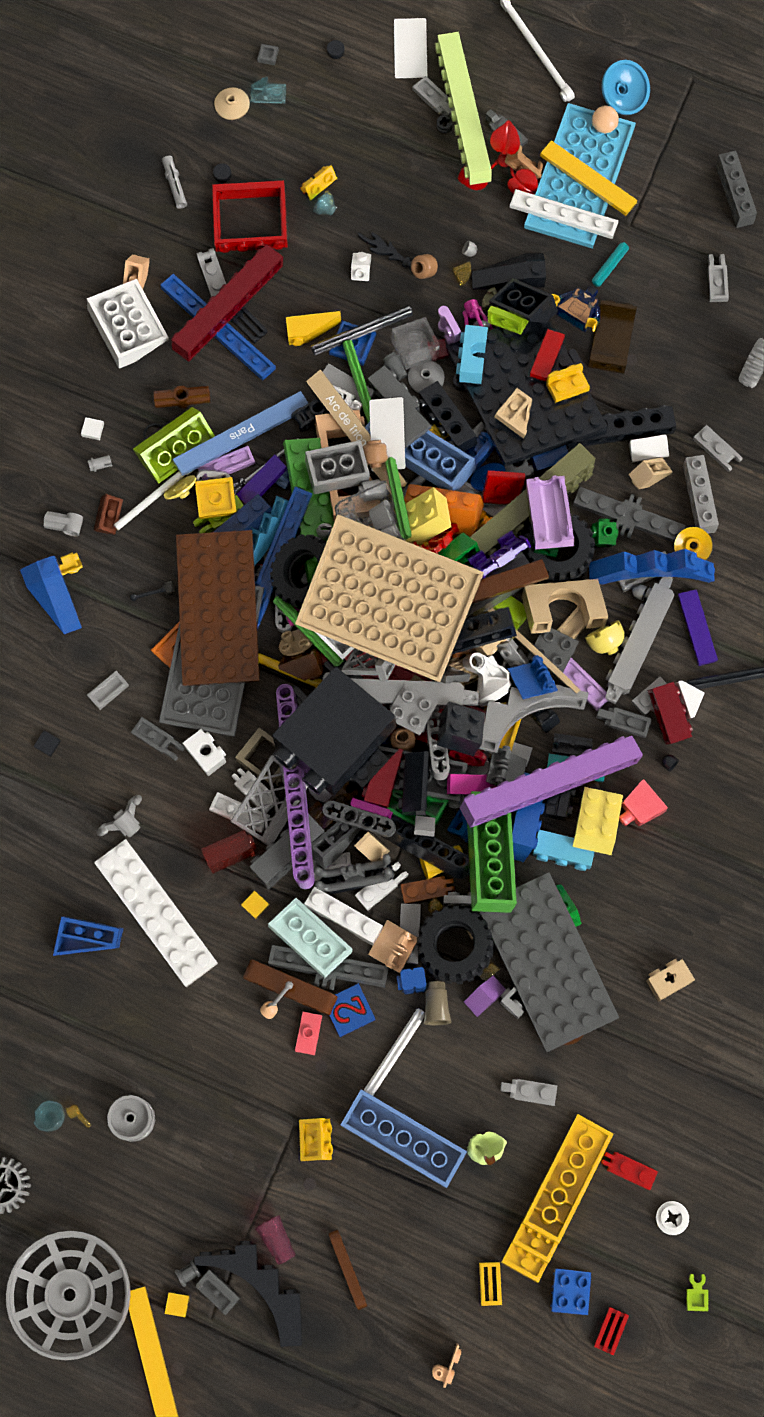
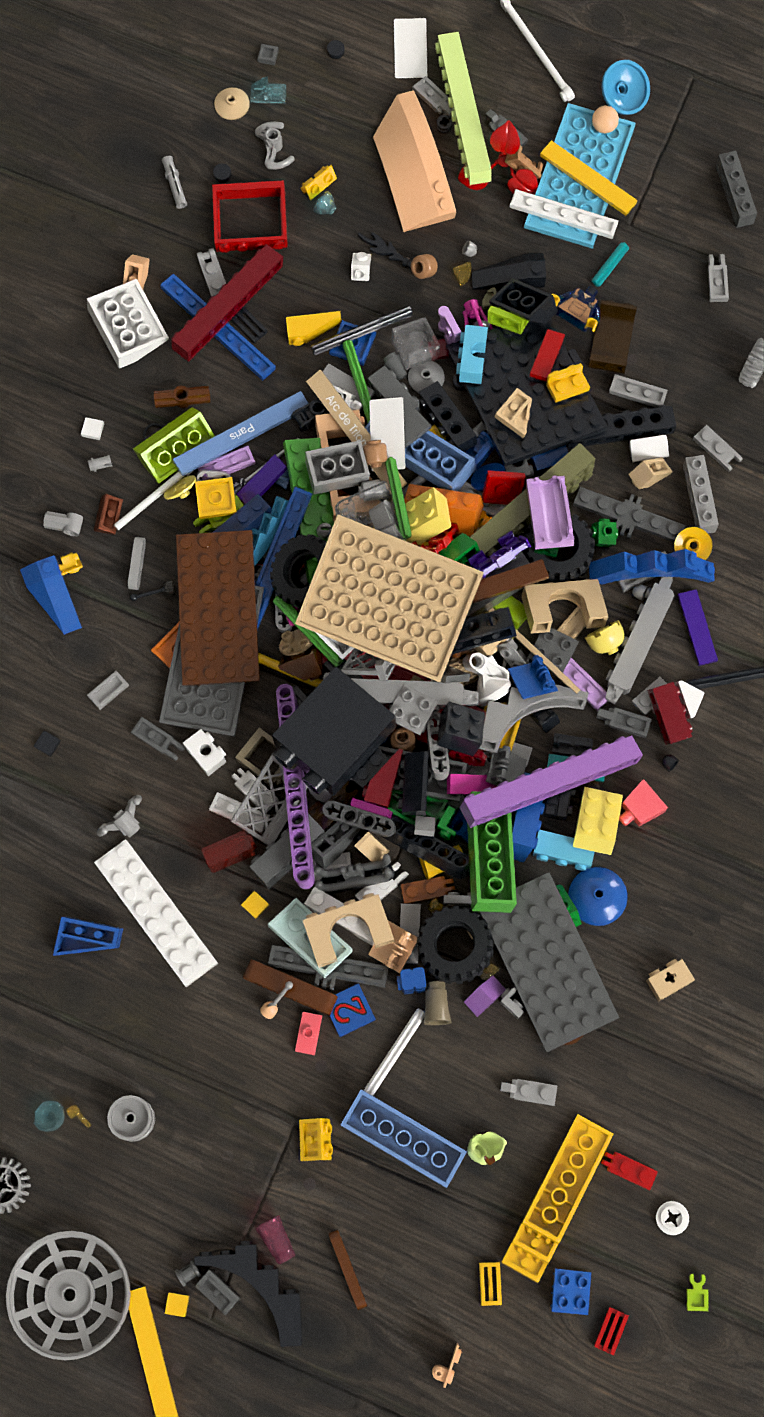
(136, 563): none -> light grey beam
(273, 144): none -> light grey piece
(320, 926): none -> tan arch
(413, 165): none -> light nougat slope
(444, 820): none -> green bracket
(594, 909): none -> blue dish
(637, 391): none -> light grey plate

